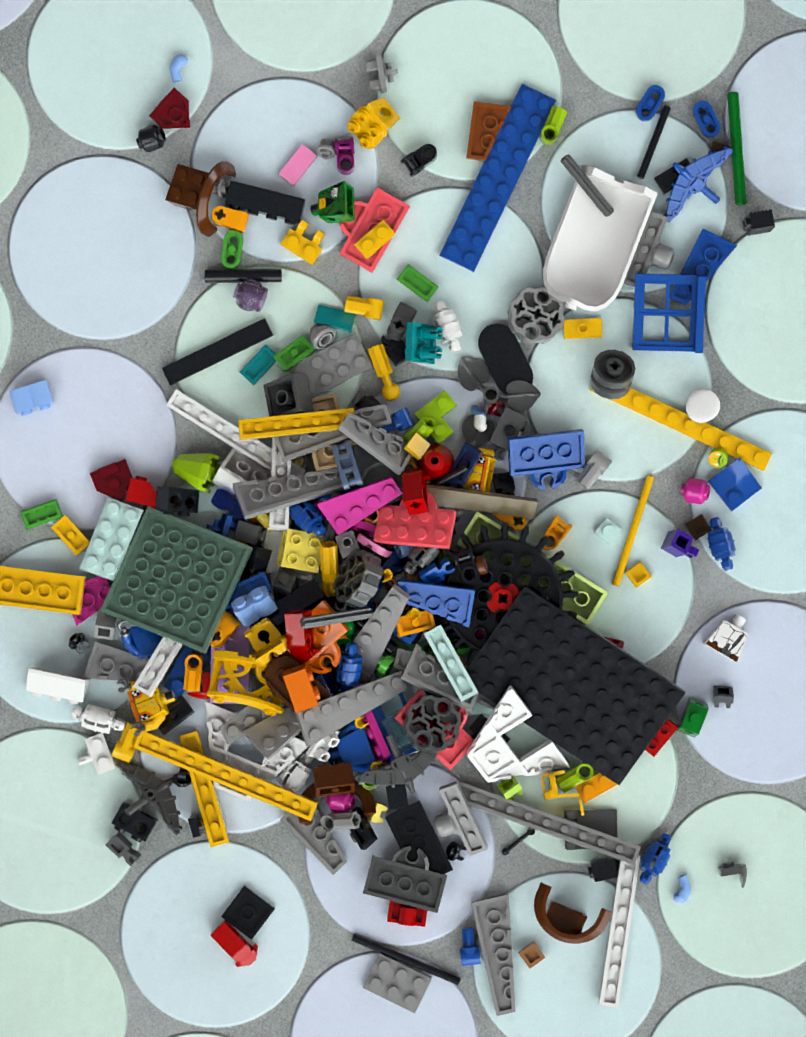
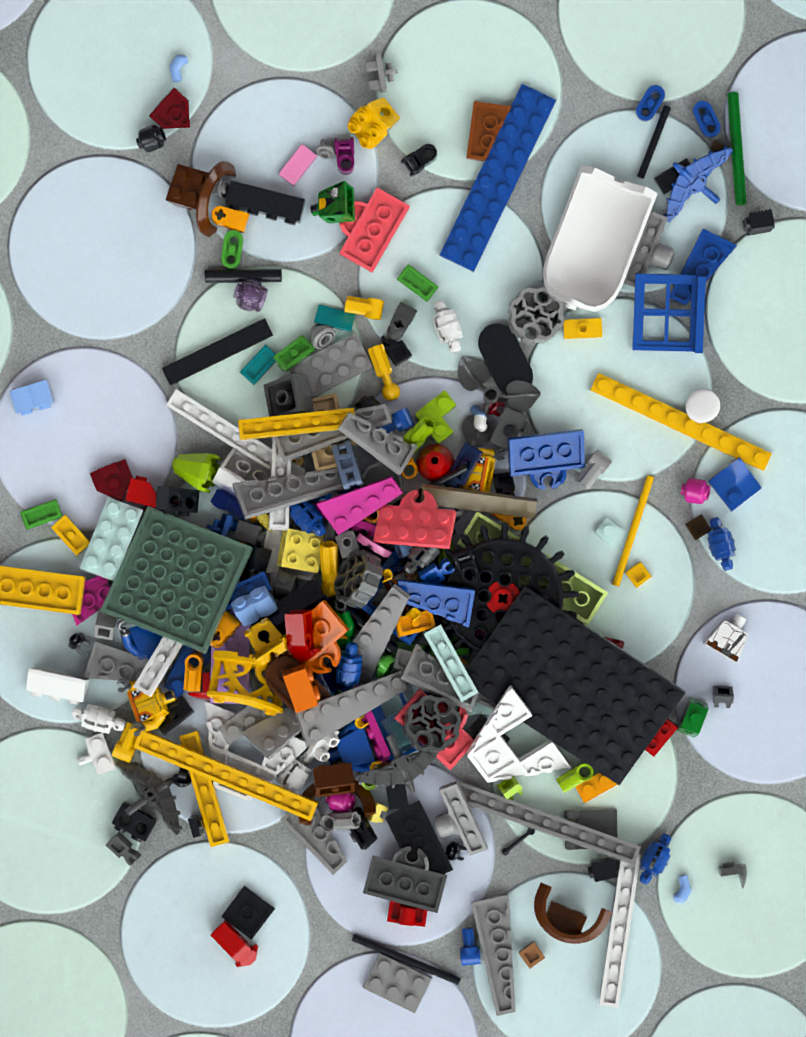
(301, 246): yellow plate -> none
(336, 617): dark grey axle -> none
(374, 239): yellow plate -> none
(415, 490): red piece -> none
(417, 446): yellow tile -> none
(421, 343): teal plate -> none
(481, 564): reddish brown tile -> none
(553, 124): lime piece -> none
(553, 791): yellow piece -> none
(556, 532): light orange piece -> none
(587, 185): dark grey axle -> none
(612, 374): dark grey wheel -> none
(679, 544): dark purple brick -> none
(718, 458): tile -> none

